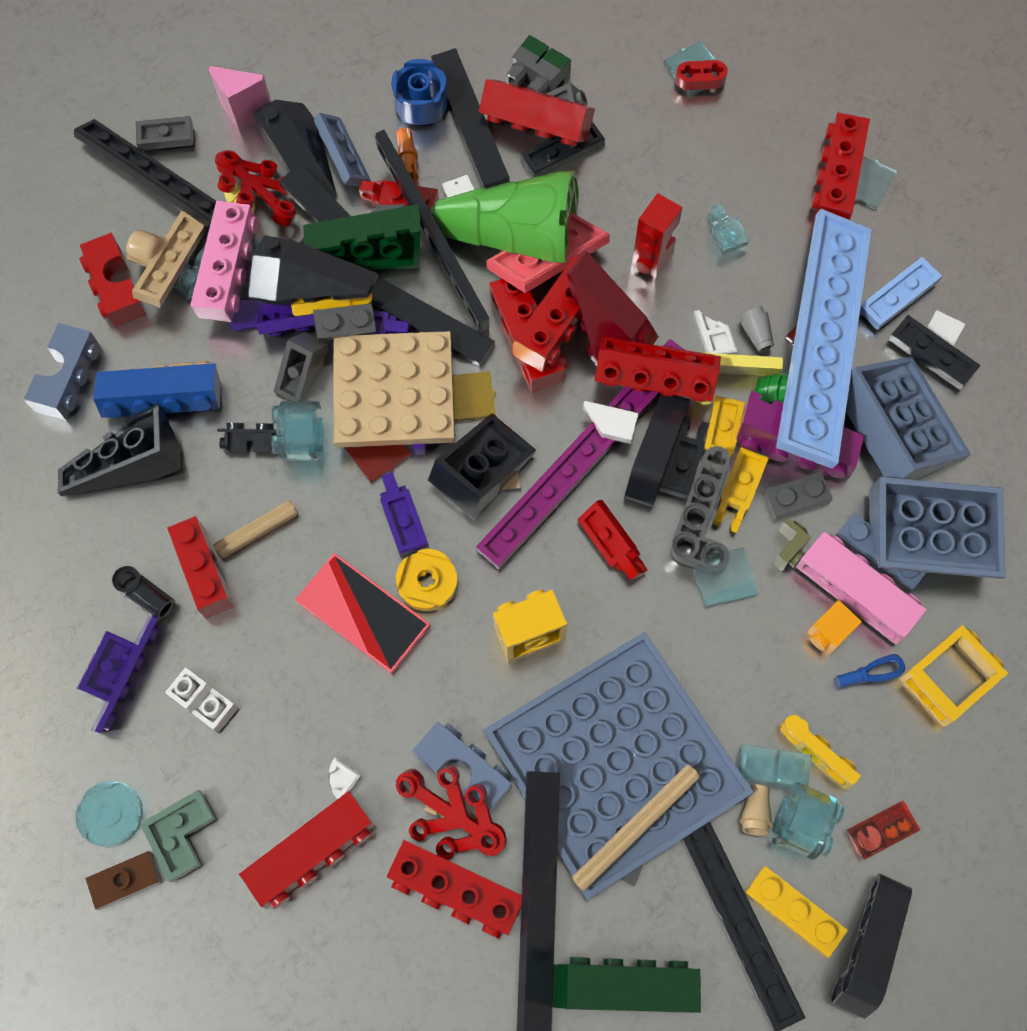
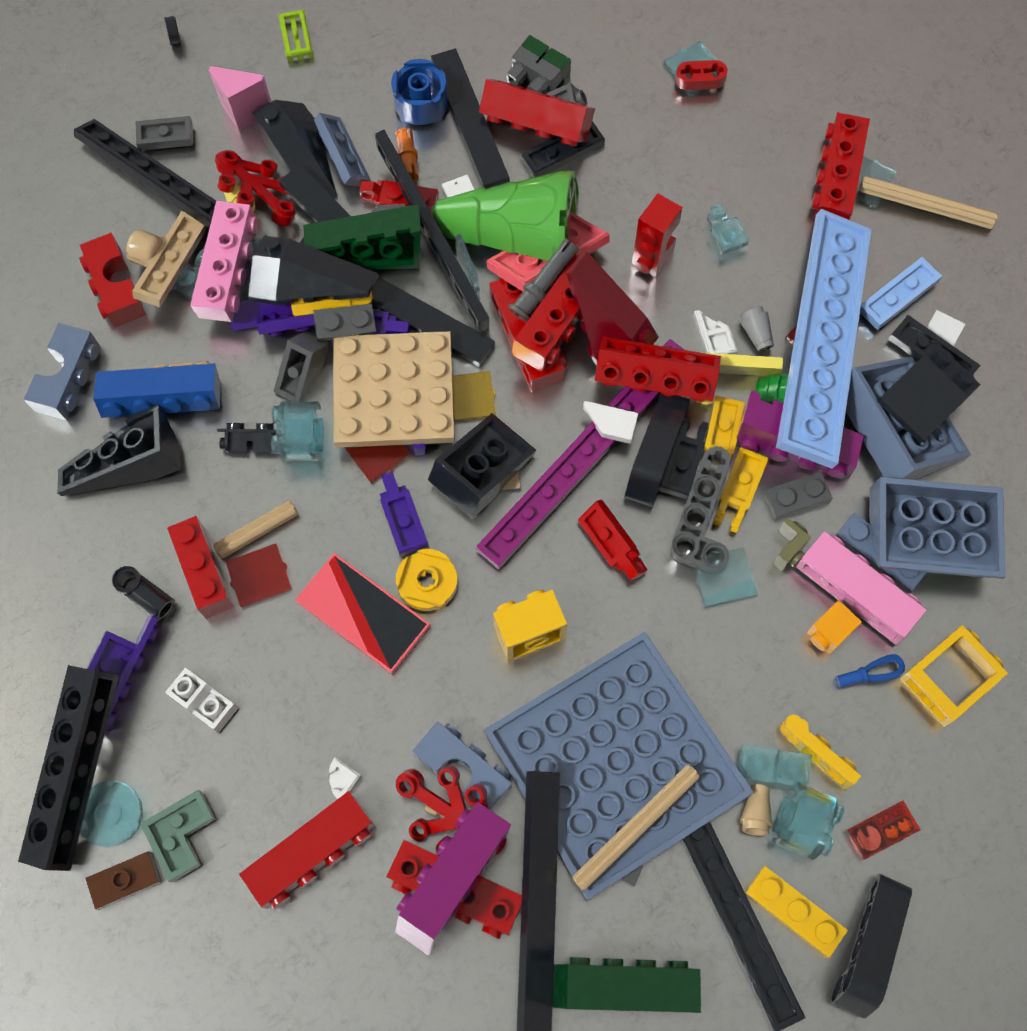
(68, 769): none -> black brick
(172, 30): none -> black tile
(258, 575): none -> clear red piece
(299, 52): none -> lime tile
(450, 877): none -> magenta wedge
(466, 263): none -> clear light blue piece
(536, 291): none -> dark grey pin
(928, 202): none -> tan axle
(928, 392): none -> black slope

